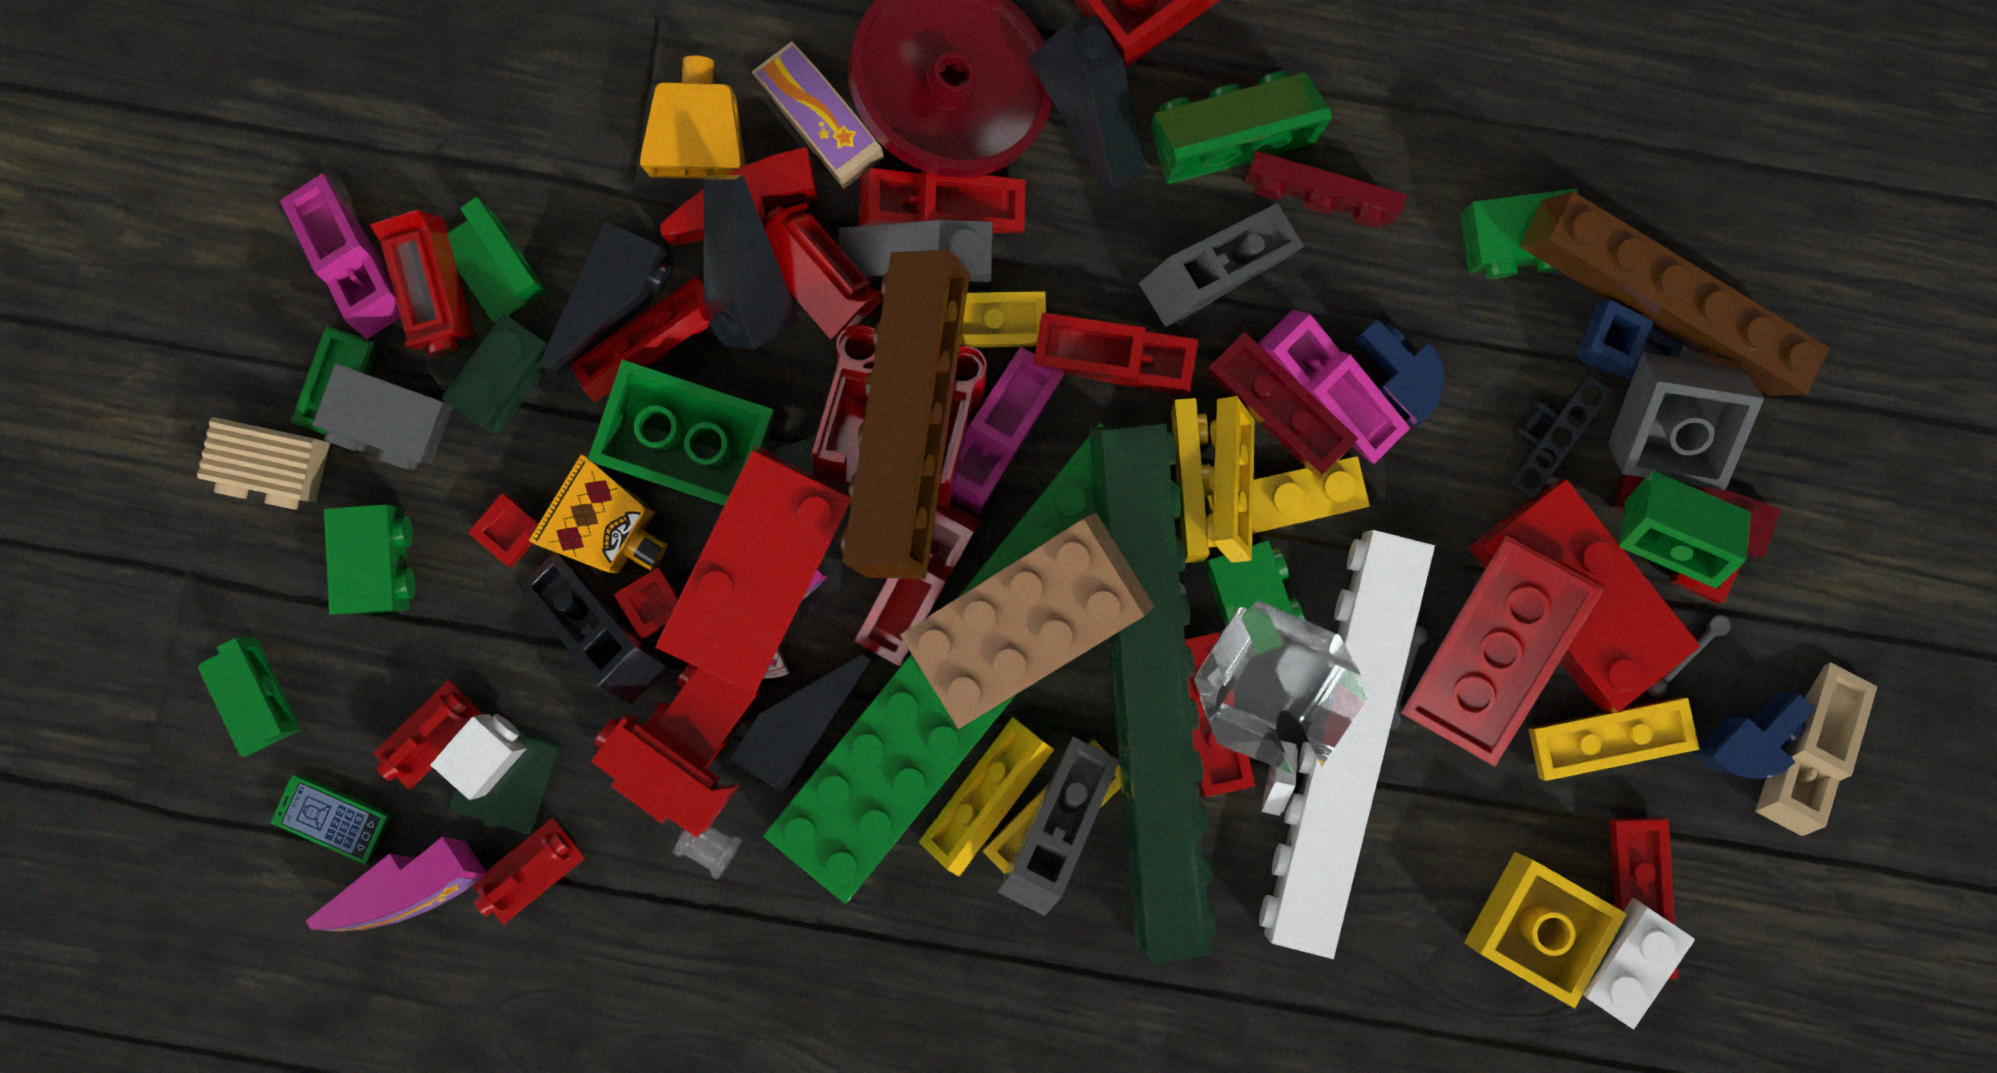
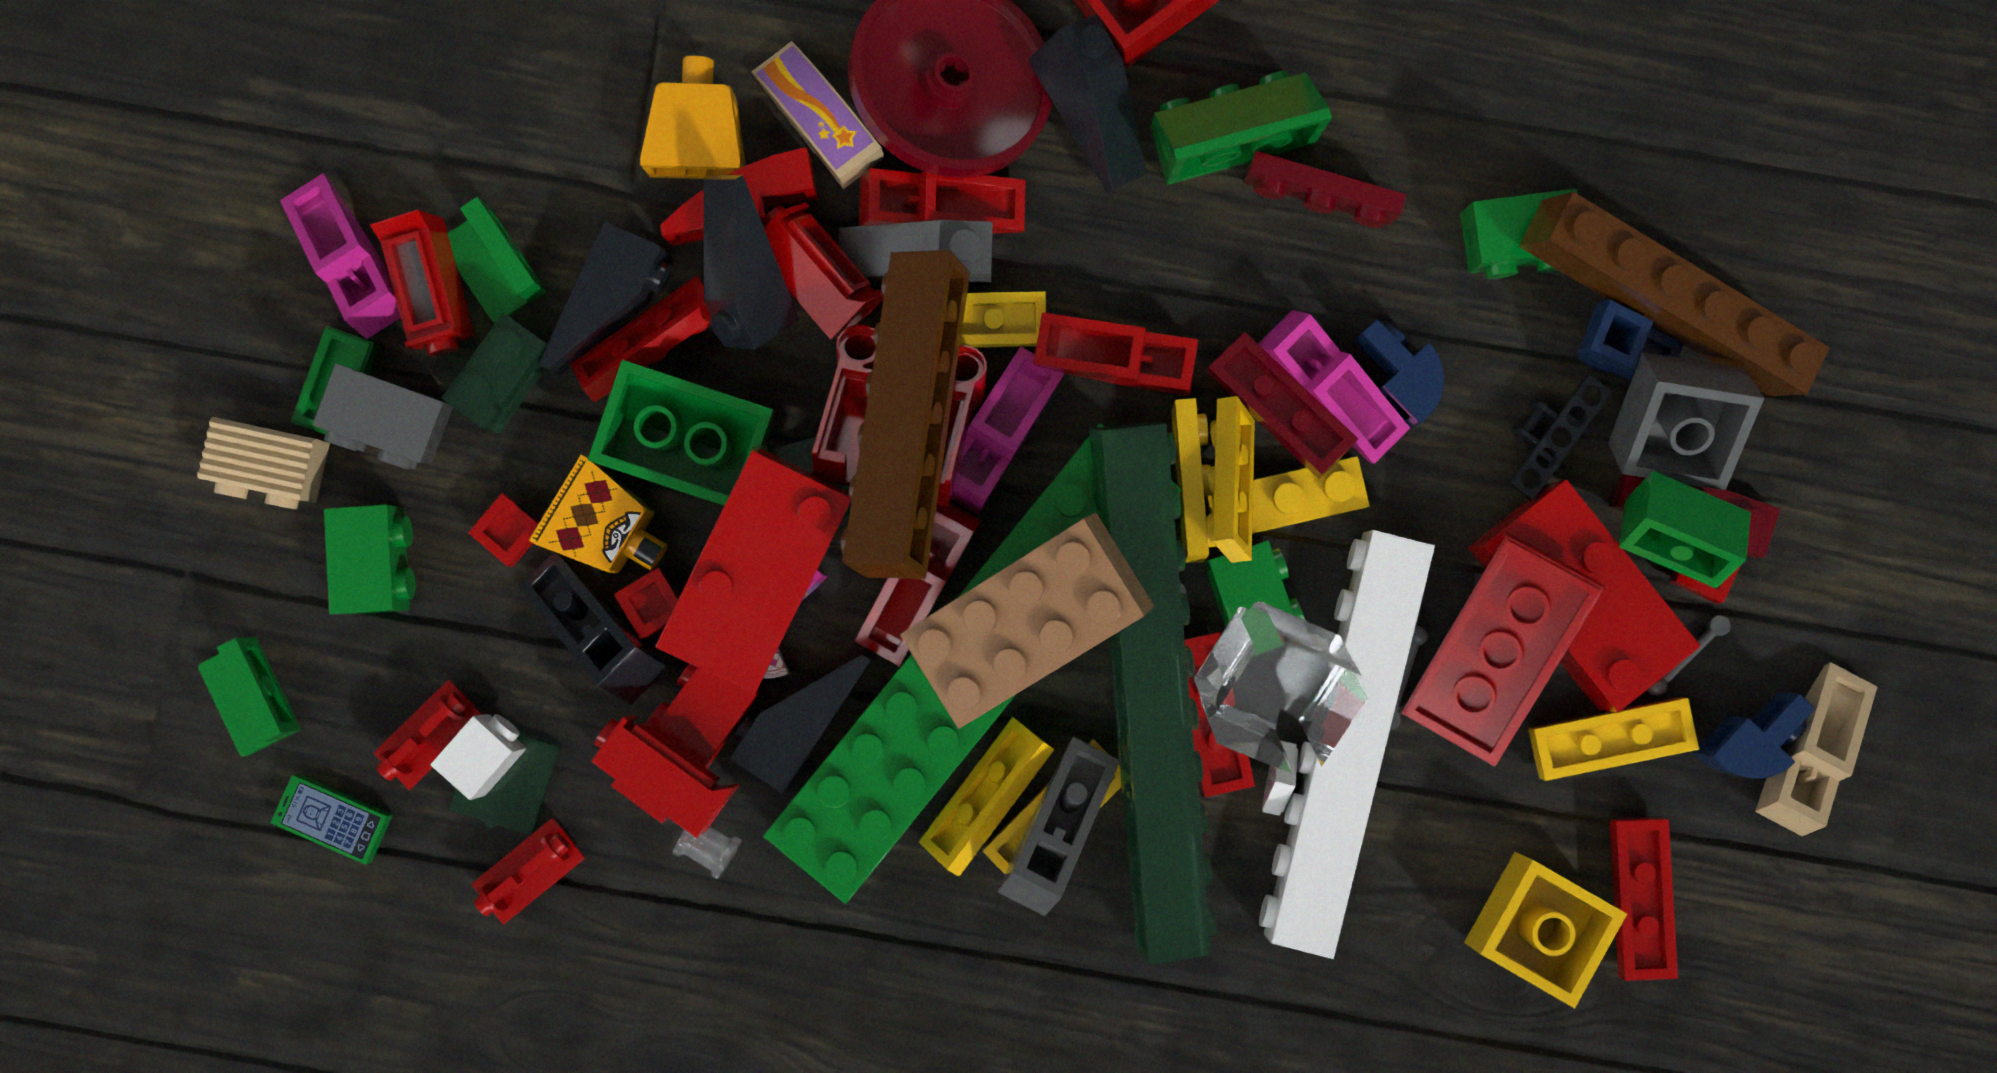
(401, 888): dark pink slope -> none
(1219, 264): dark grey slope -> none
(1637, 964): white brick -> none

